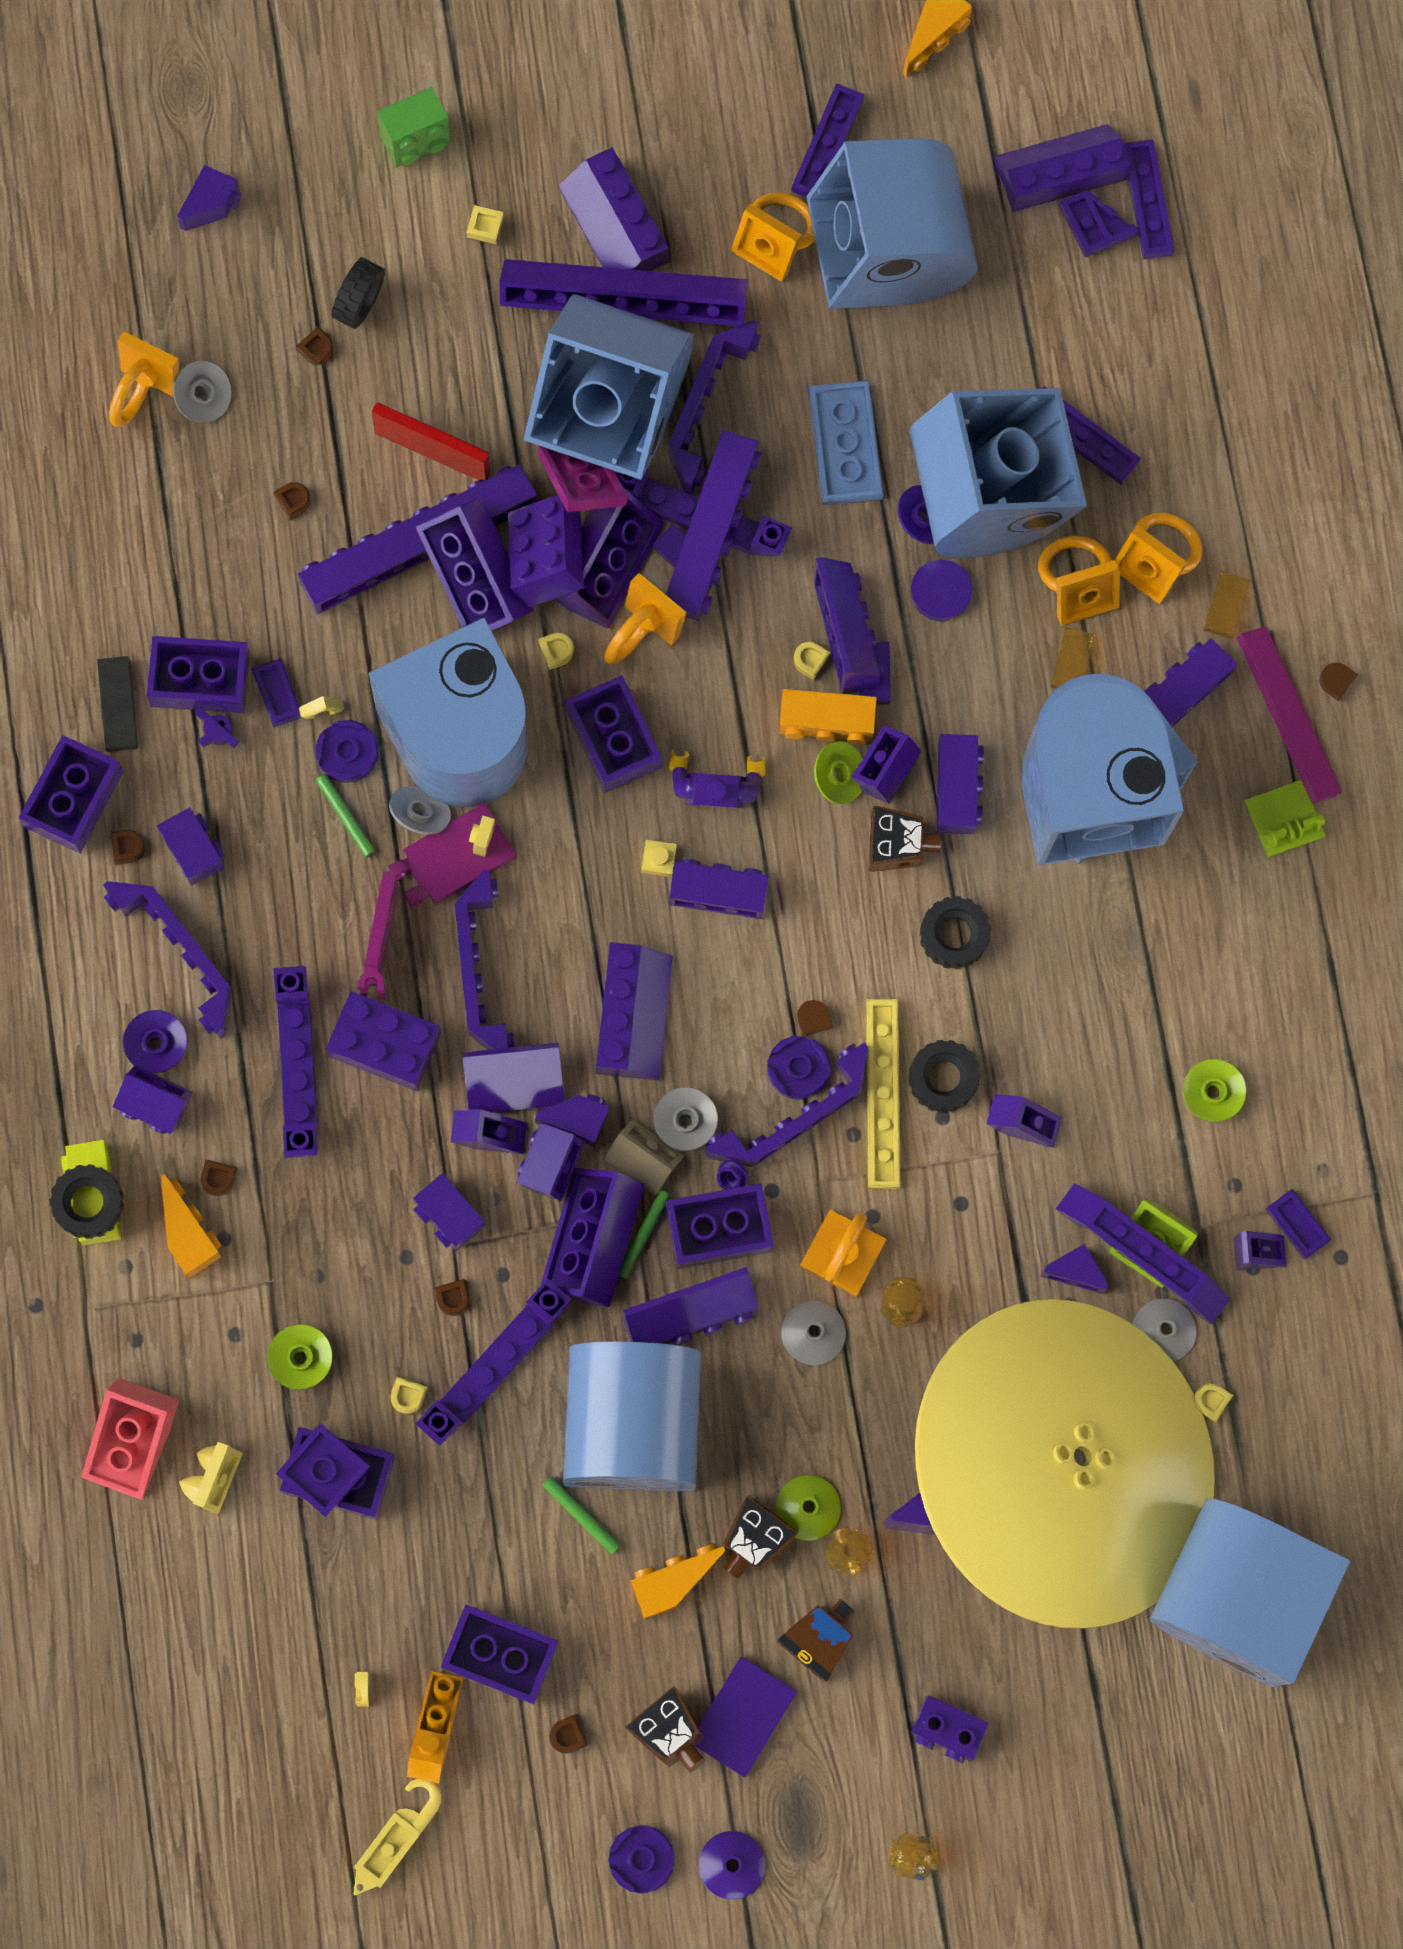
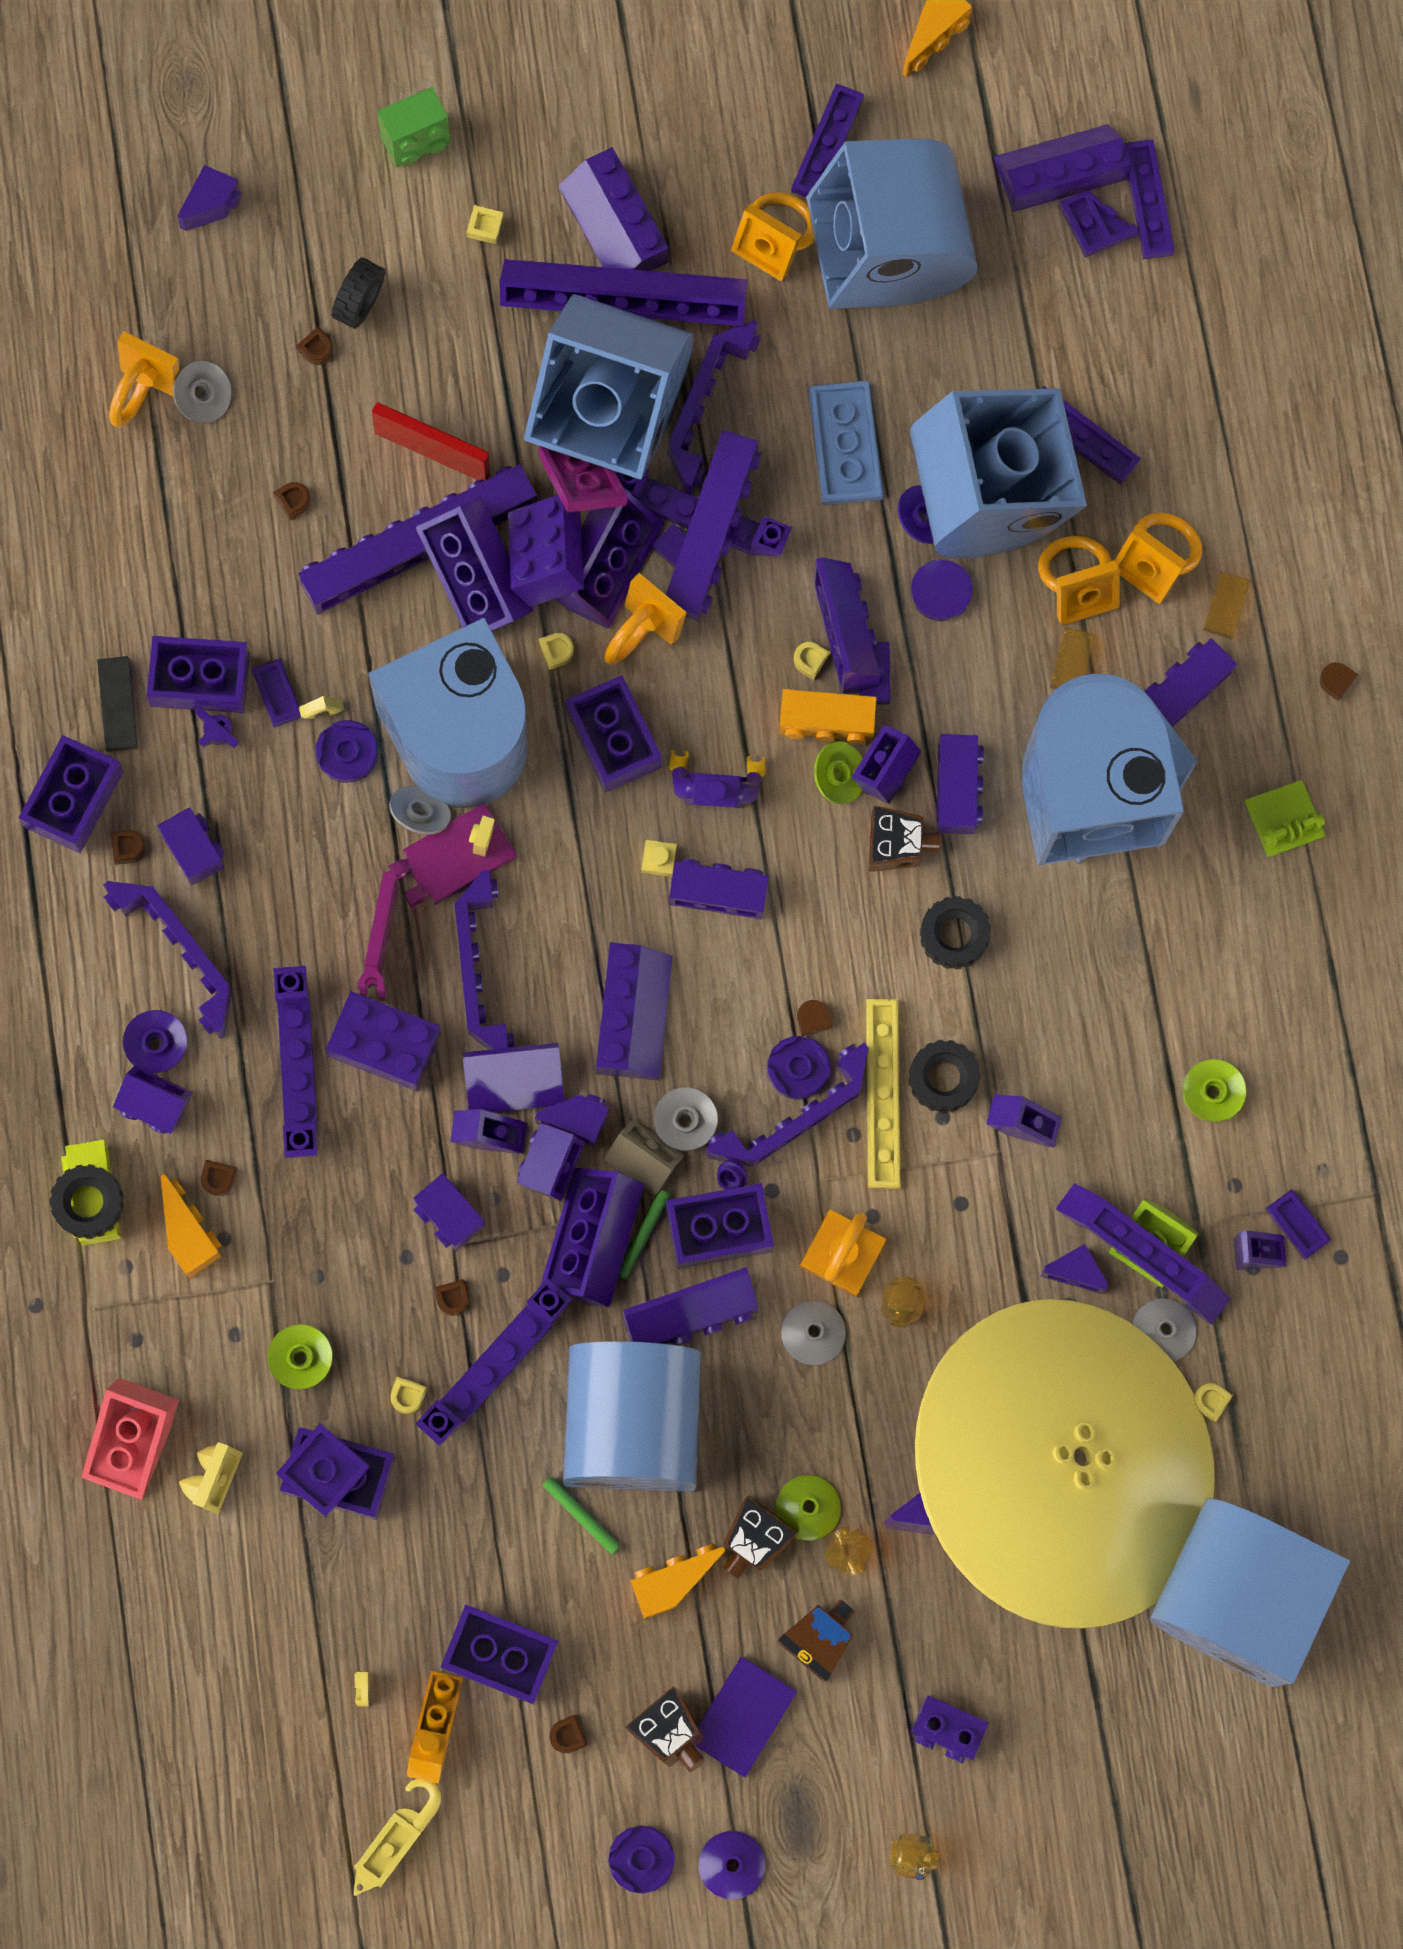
(345, 815): bright green bar -> none
(1289, 715): magenta tile -> none

